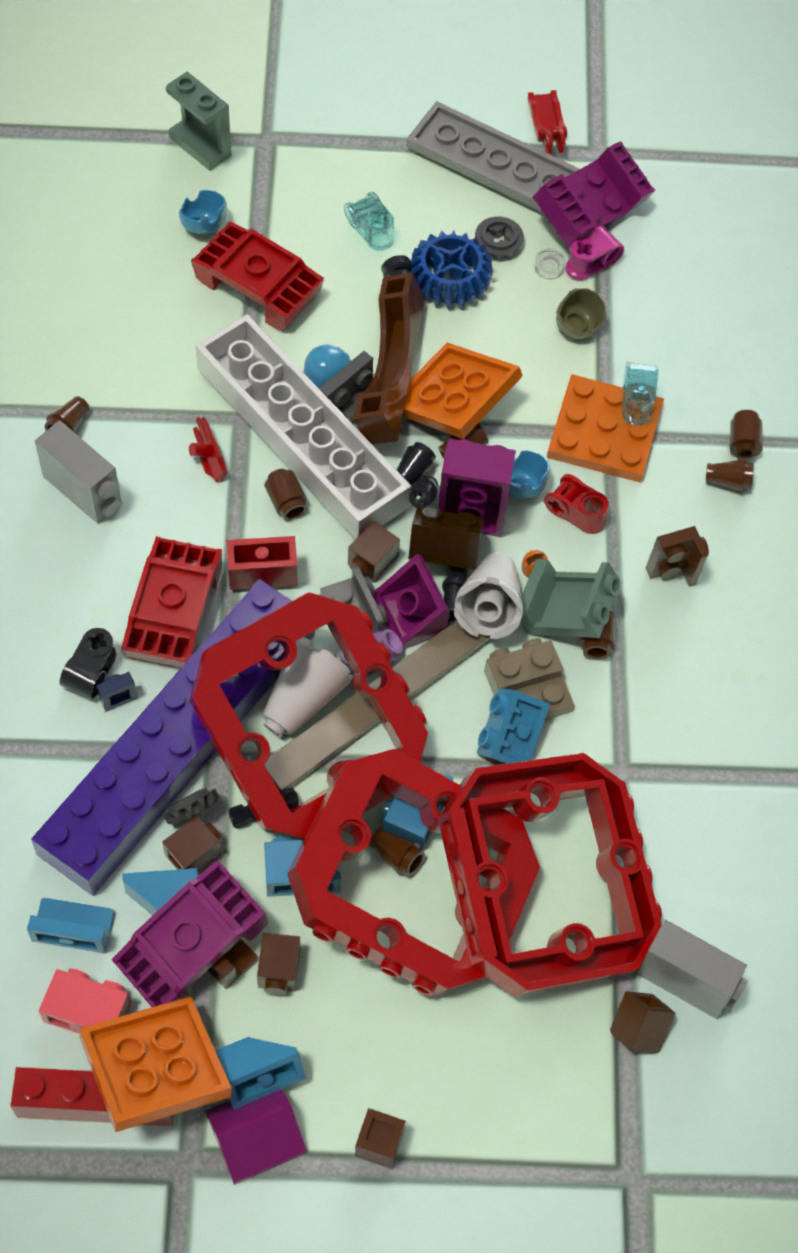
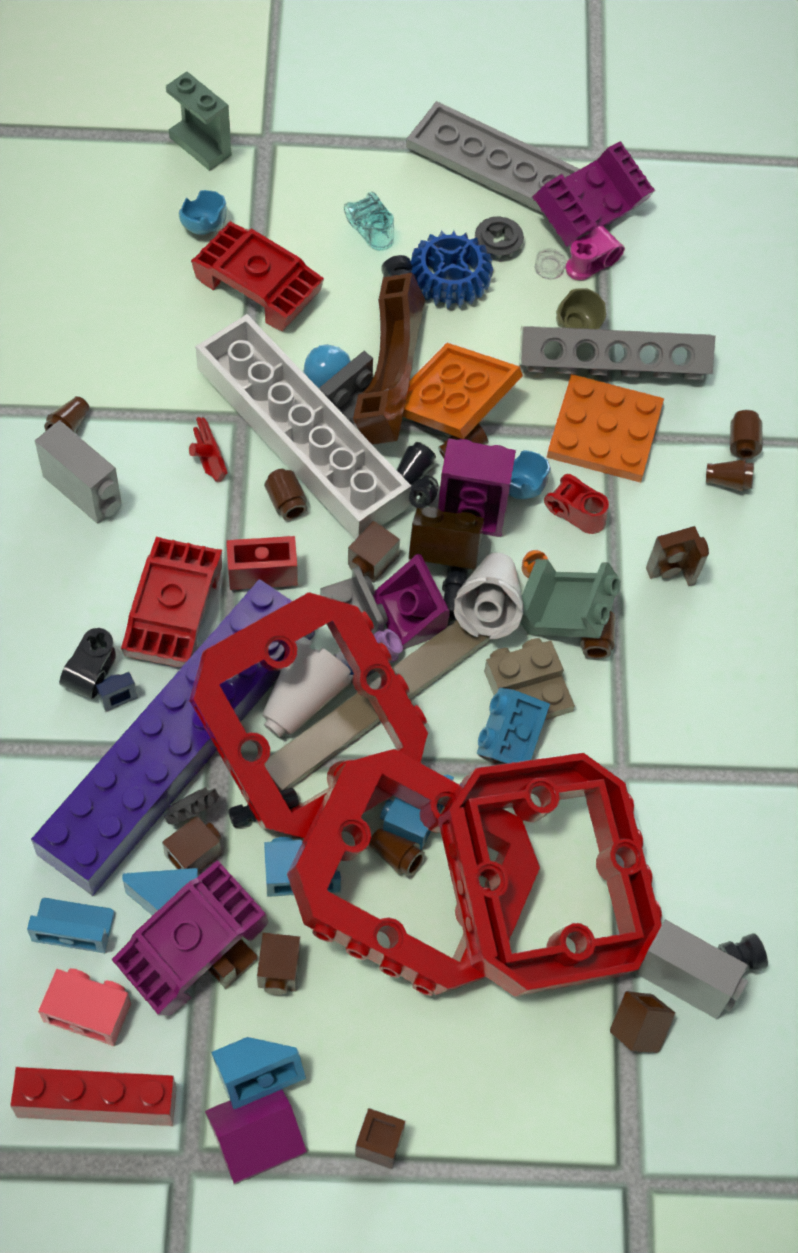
(154, 1063): orange plate -> none
(548, 120): red arm -> none
(639, 392): clear light blue piece -> none
(699, 351): none -> light grey brick
(749, 951): none -> black wheel

